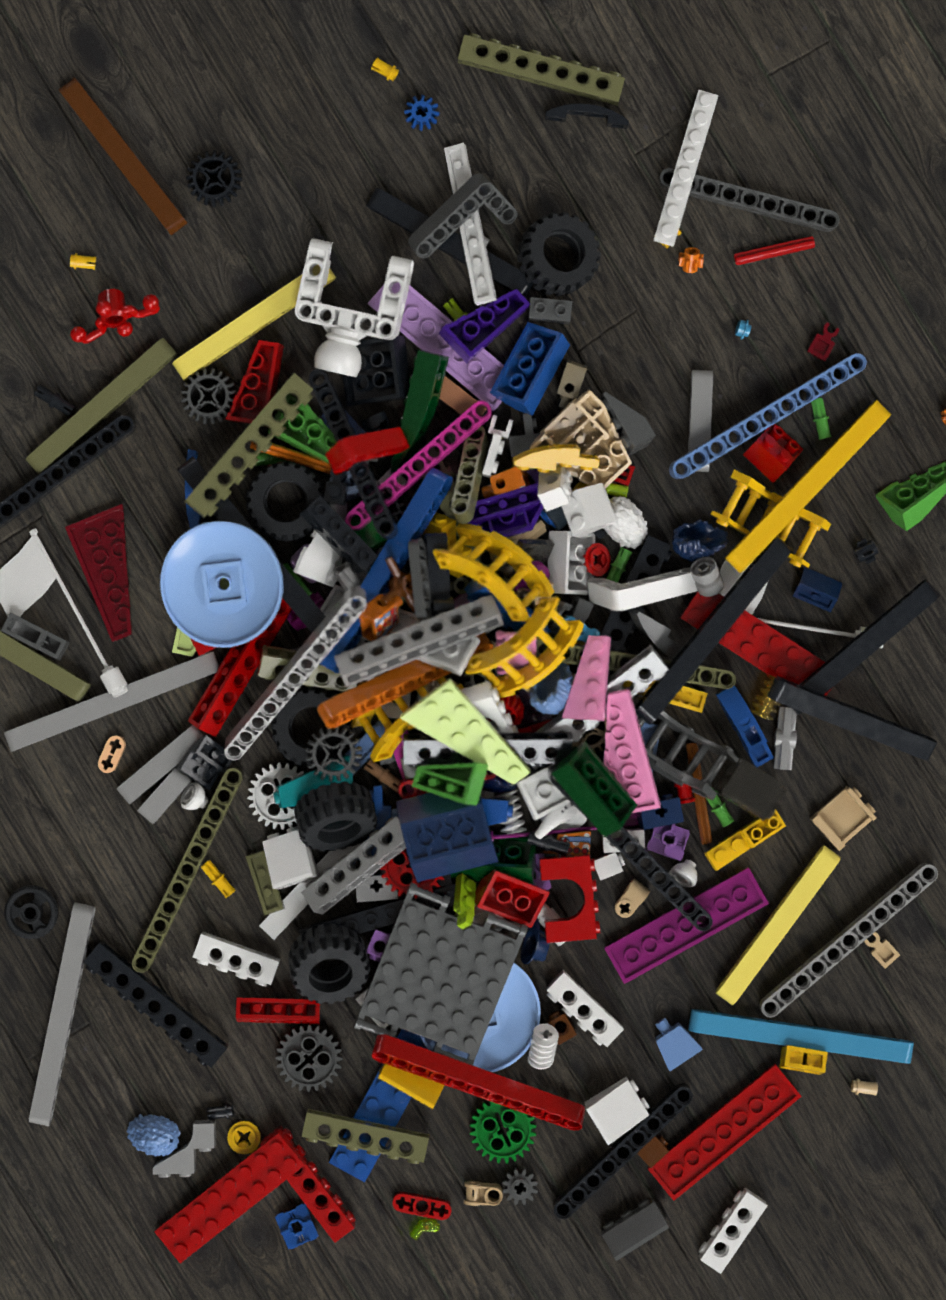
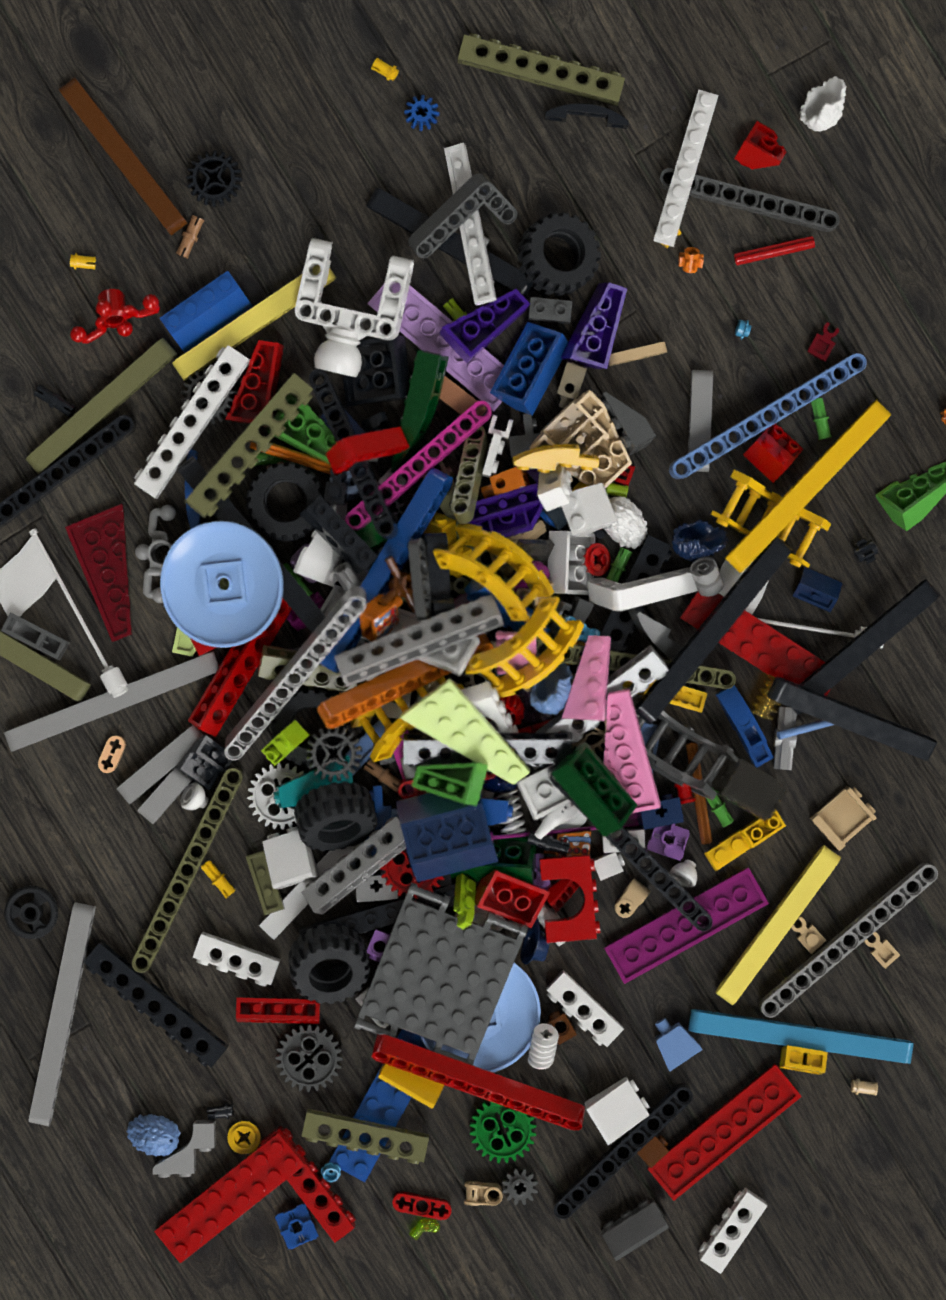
(146, 552): none -> light grey wheel
(190, 236): none -> medium nougat pin
(203, 416): none -> white brick
(206, 312): none -> blue slope
(285, 742): none -> lime slope
(331, 1176): none -> dark azure plate
(561, 893): none -> red slope
(597, 328): none -> dark purple wedge
(637, 353): none -> tan beam
(760, 148): none -> red slope
(803, 729): none -> medium blue bar
(809, 937): none -> tan plate
(824, 105): none -> white piece

